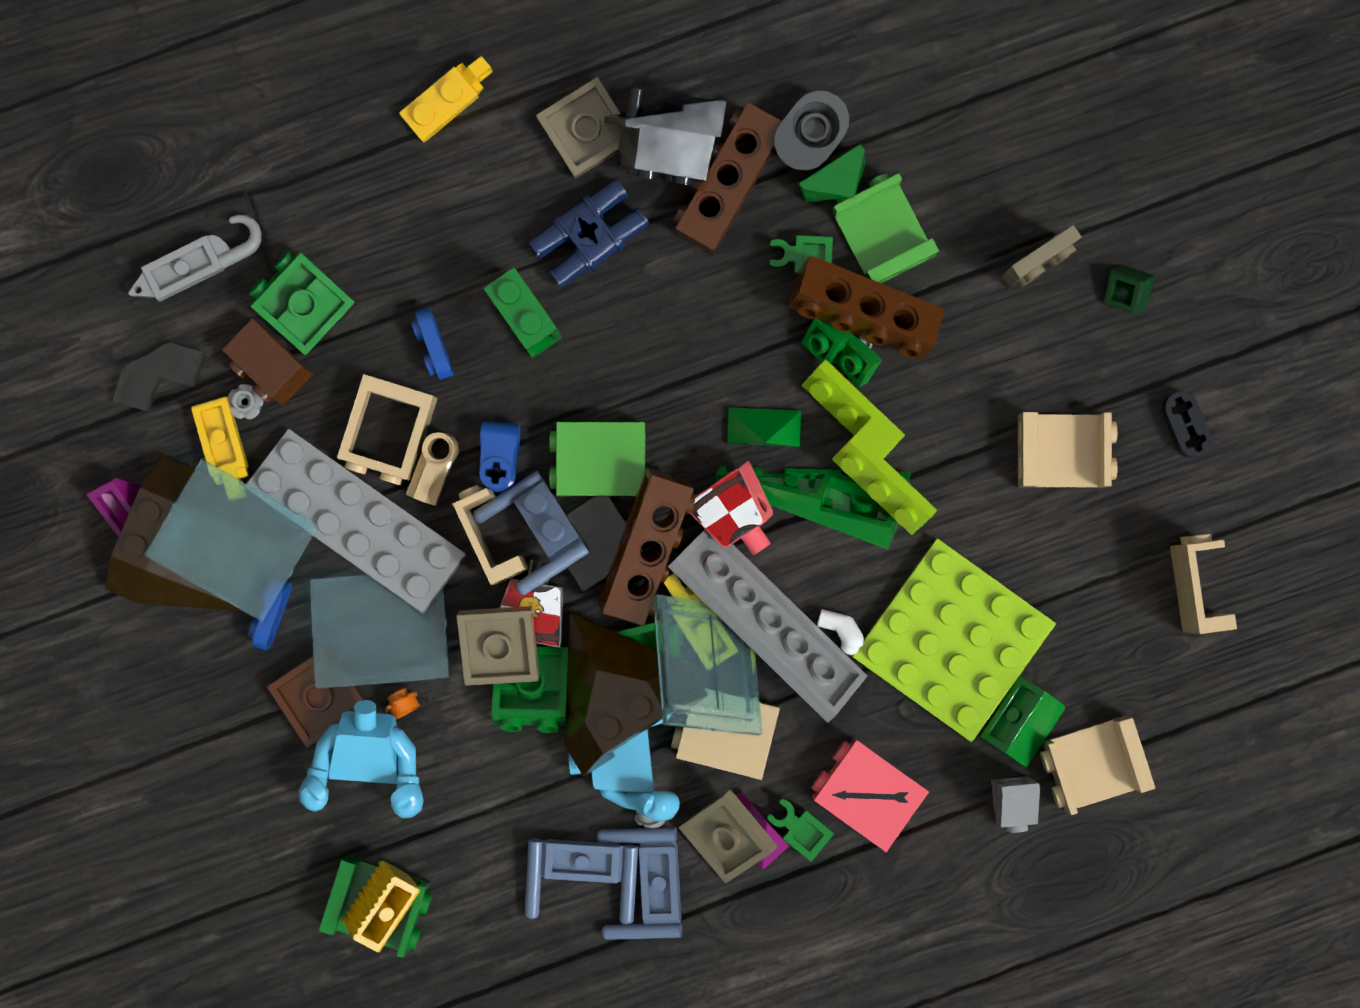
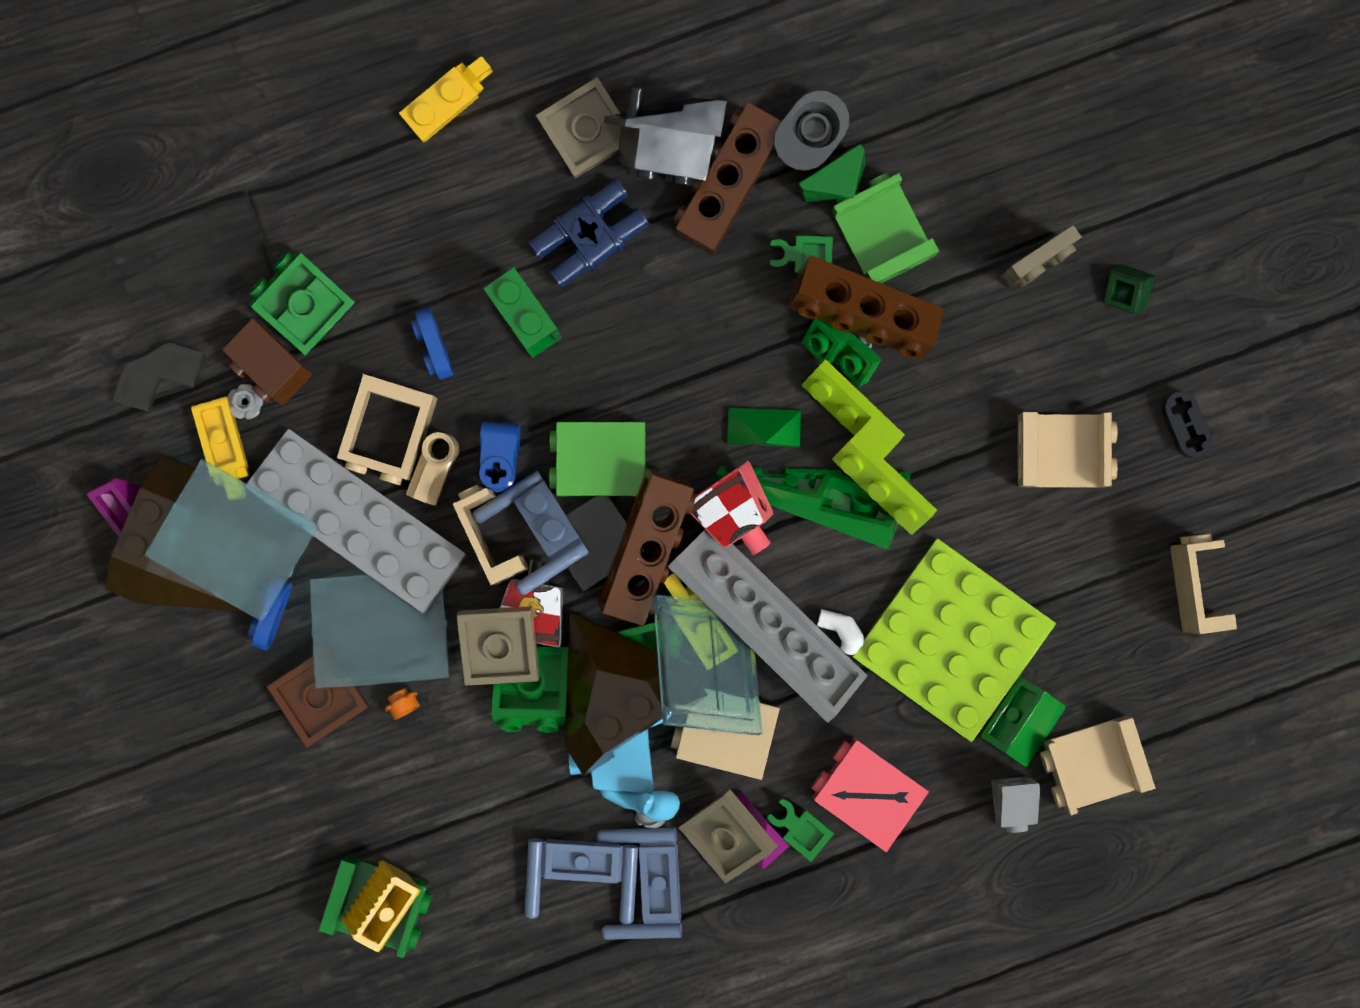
(194, 263): light grey plate -> none
(364, 749): medium azure torso -> none

